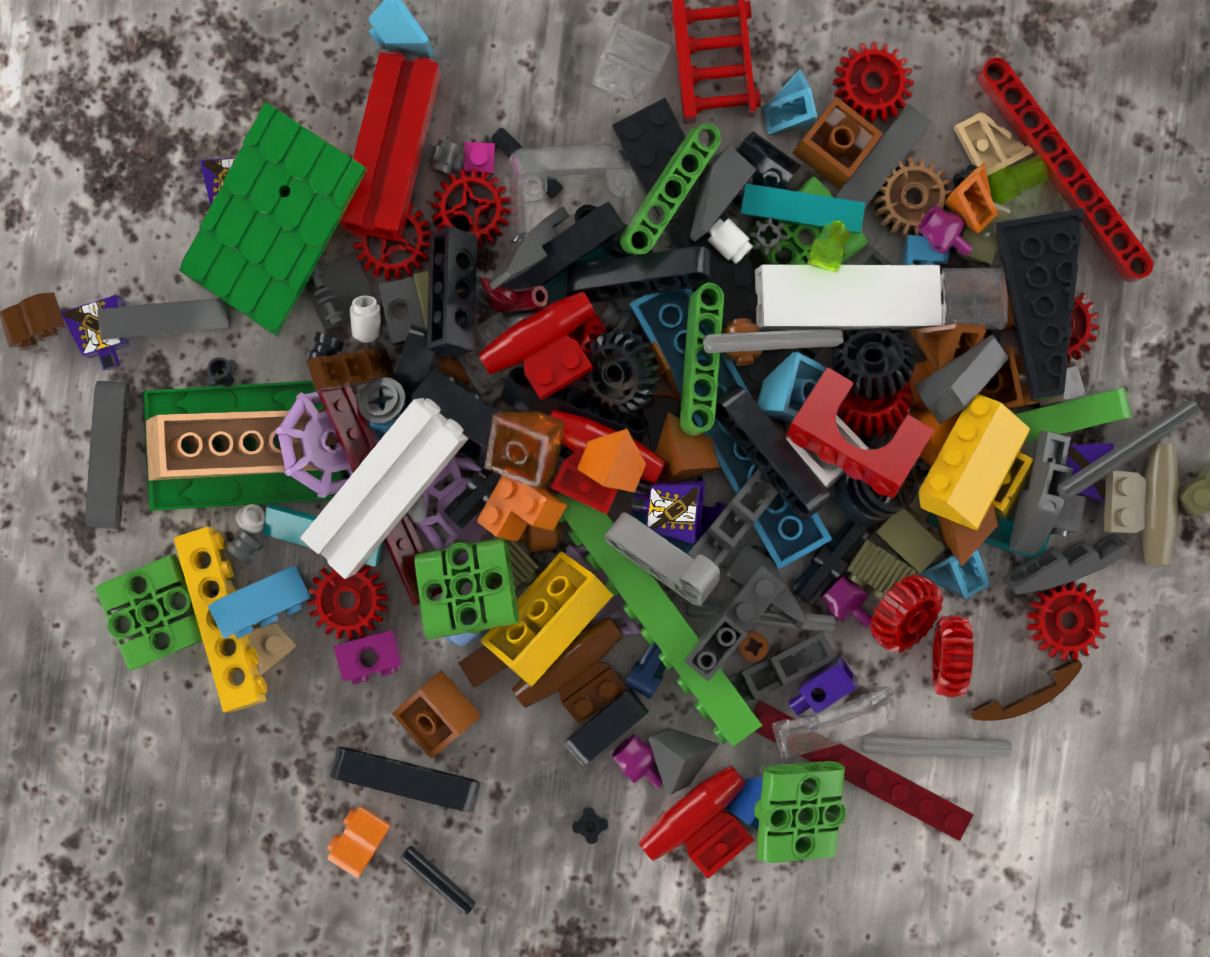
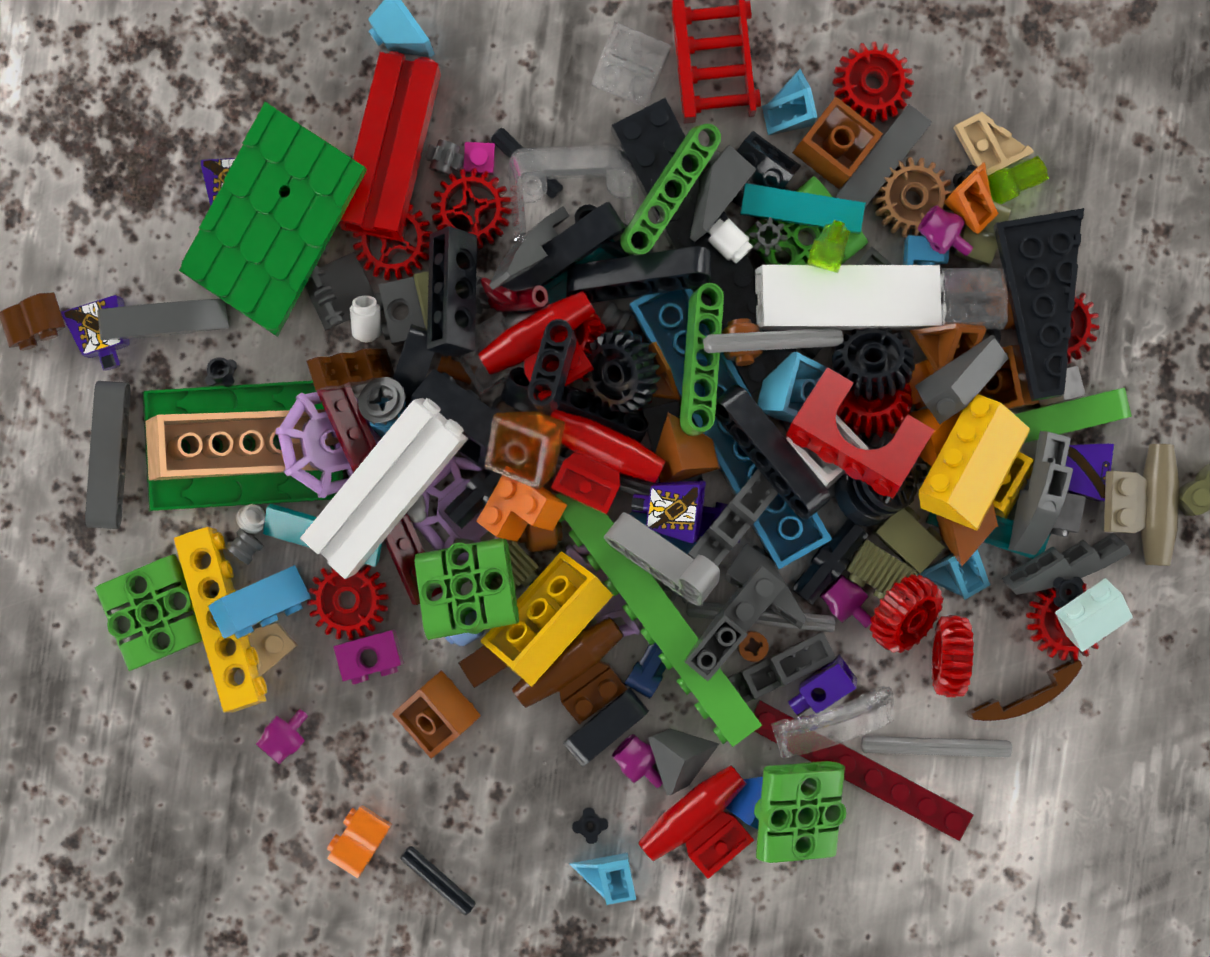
(282, 737): none -> magenta piece
(324, 346): black wheel -> none
(405, 779): black beam -> none
(549, 352): none -> black beam
(609, 877): none -> medium azure slope
(613, 461): orange slope -> none
(1061, 585): none -> black plate
(1064, 155): red beam -> none
(1094, 614): none -> light aqua brick
(1128, 450): dark grey axle -> none

